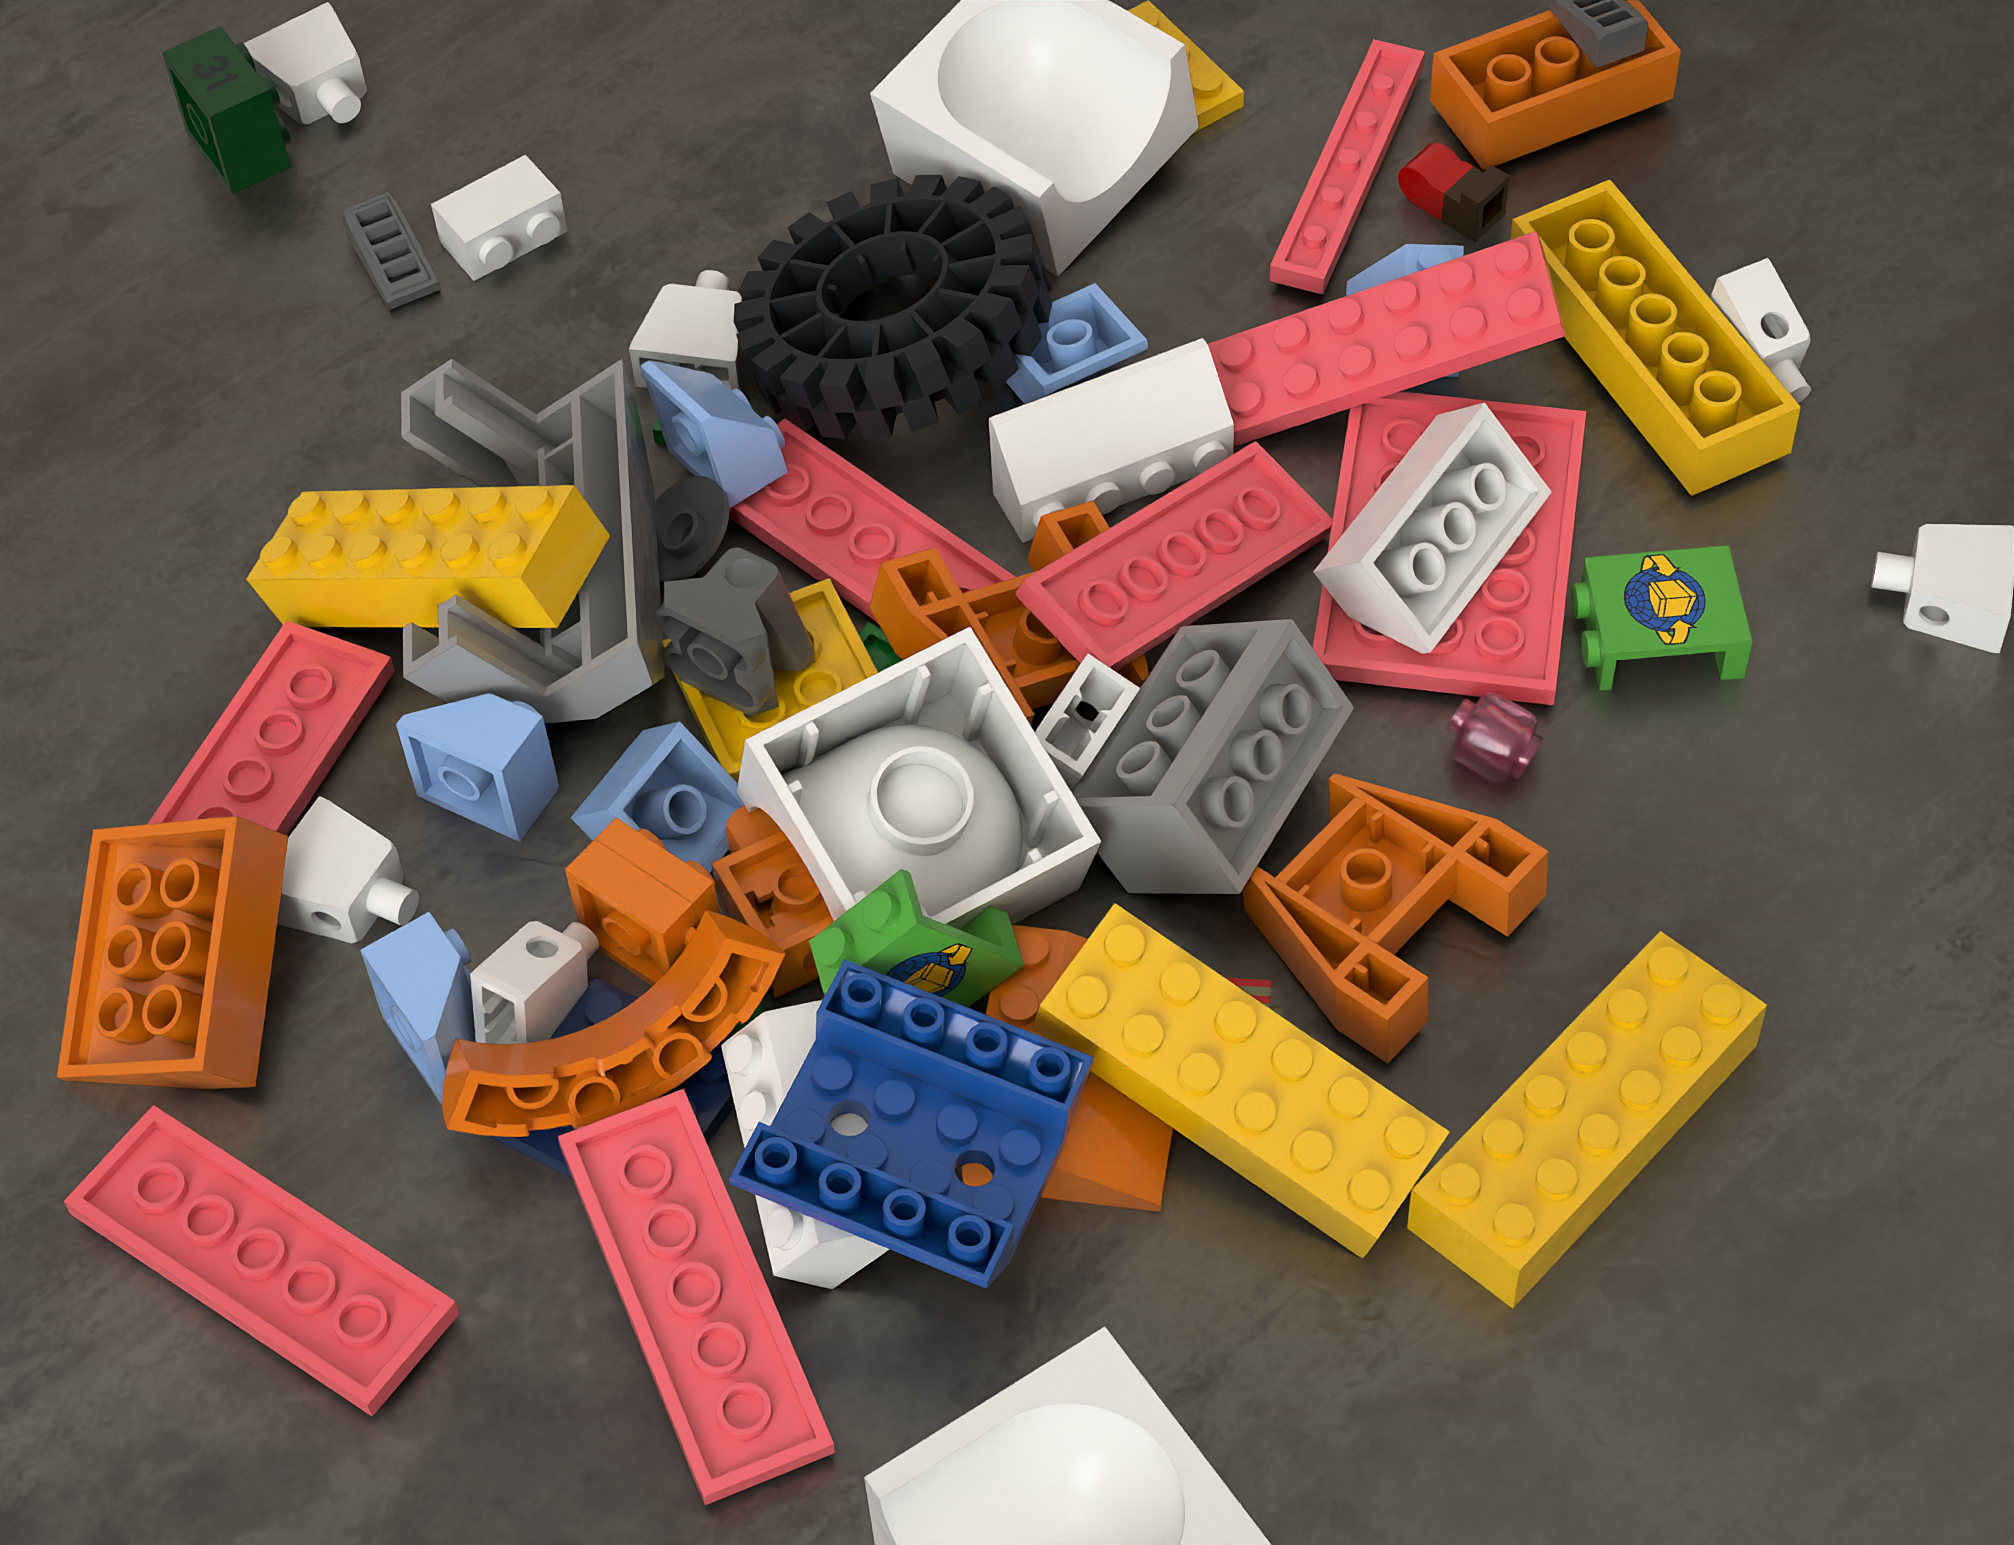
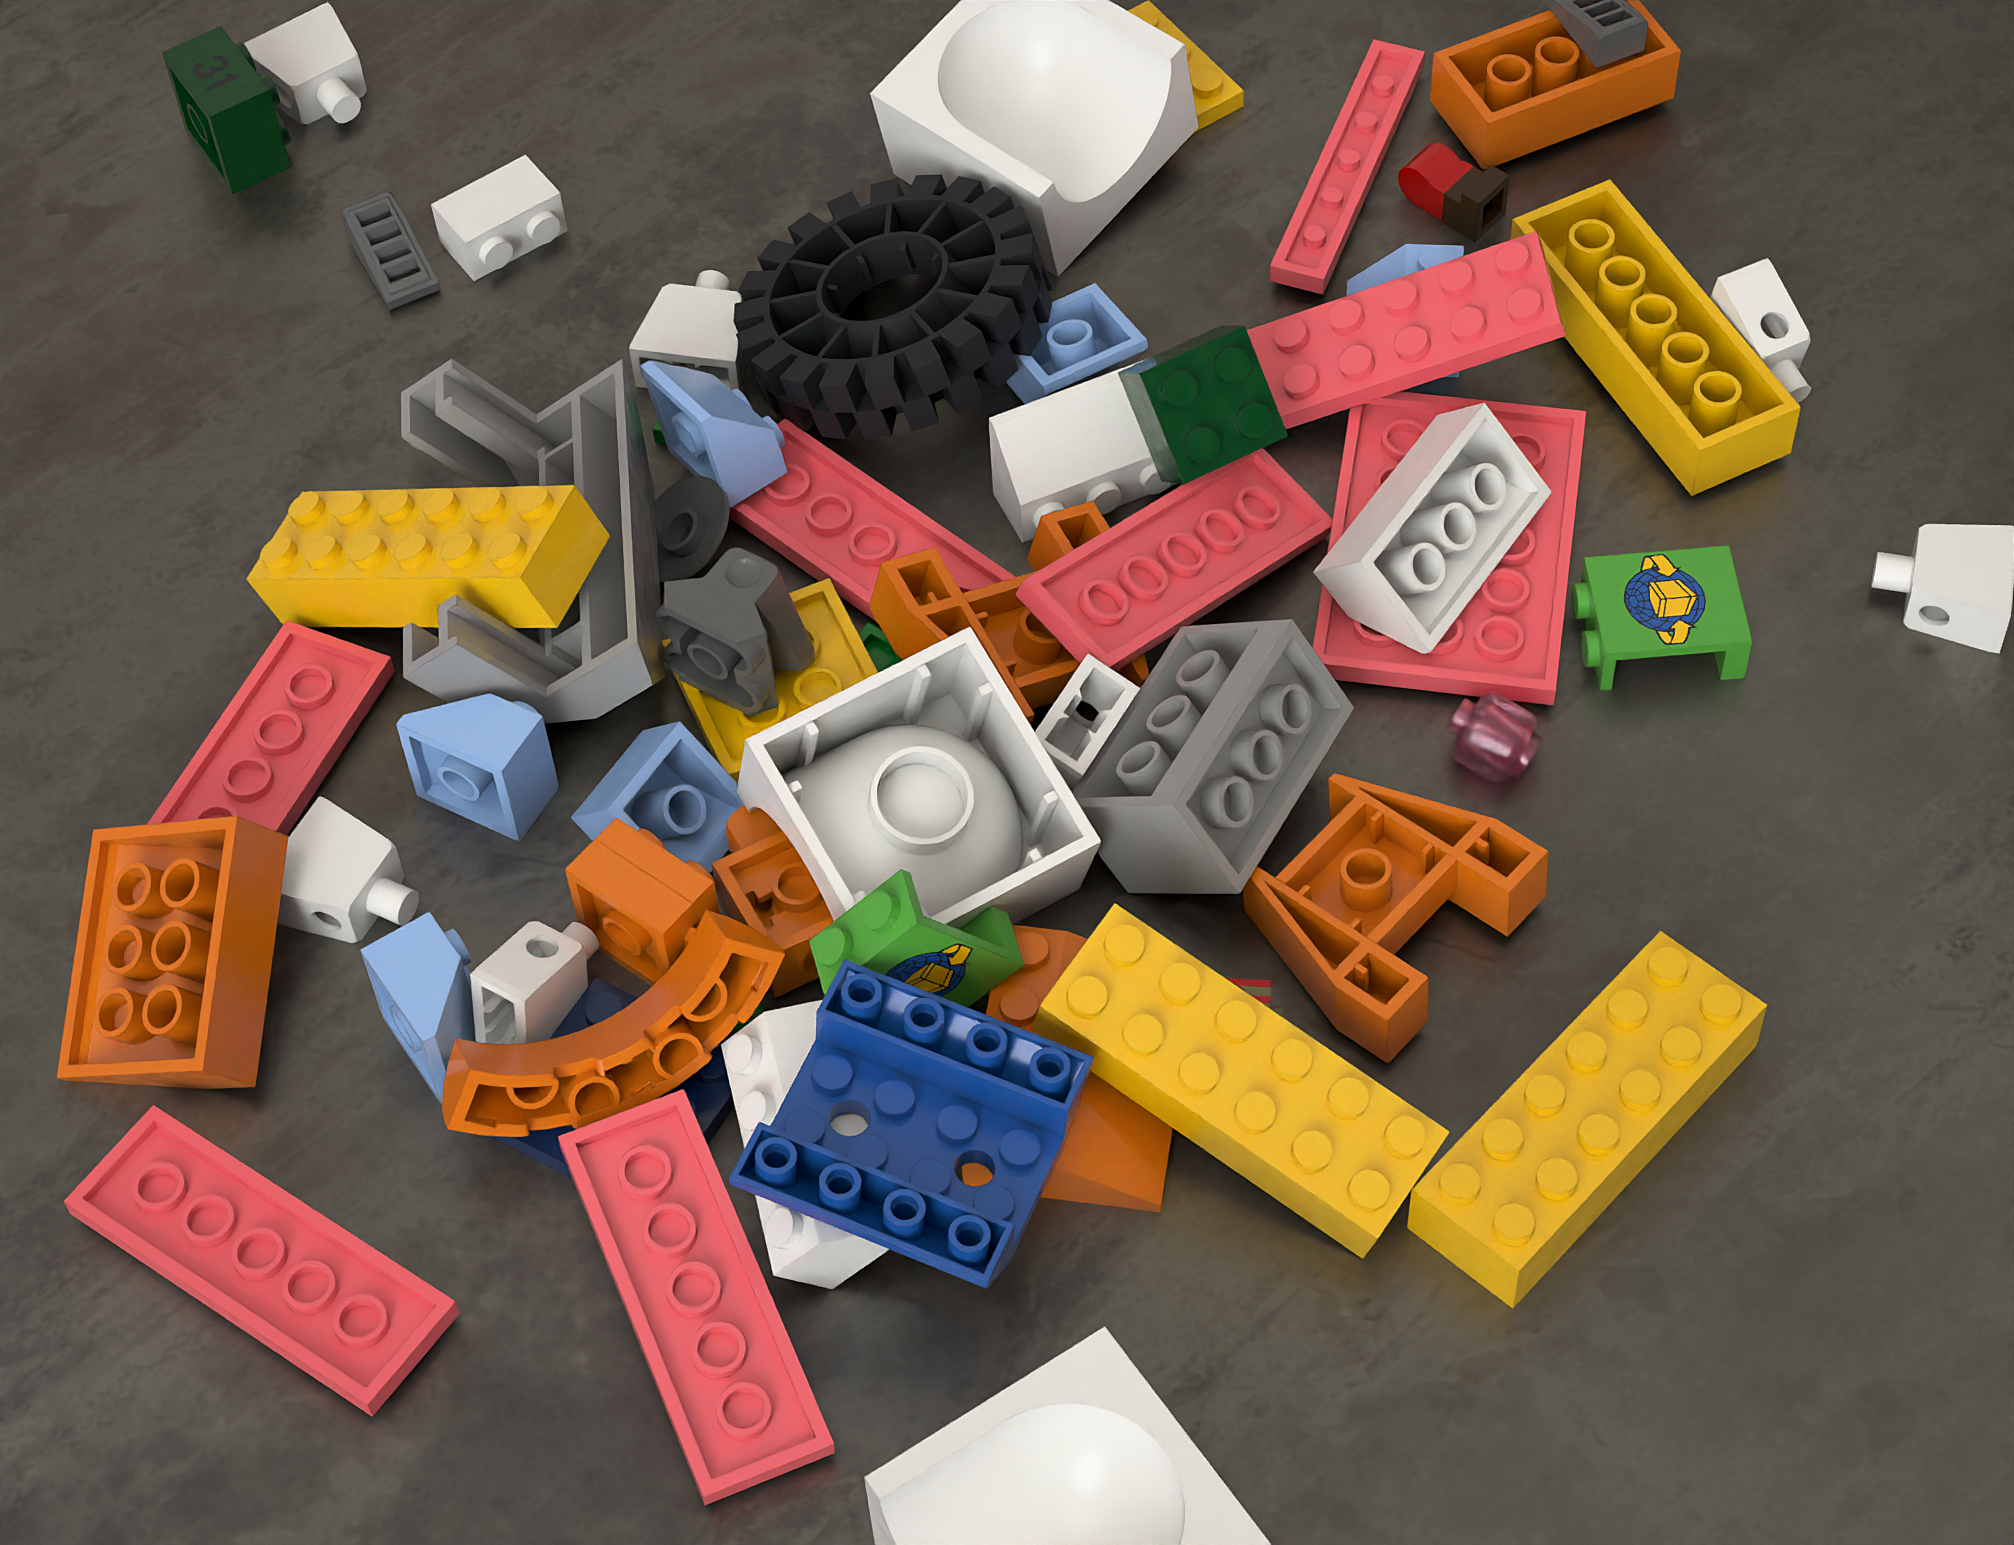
(1203, 404): none -> dark green brick

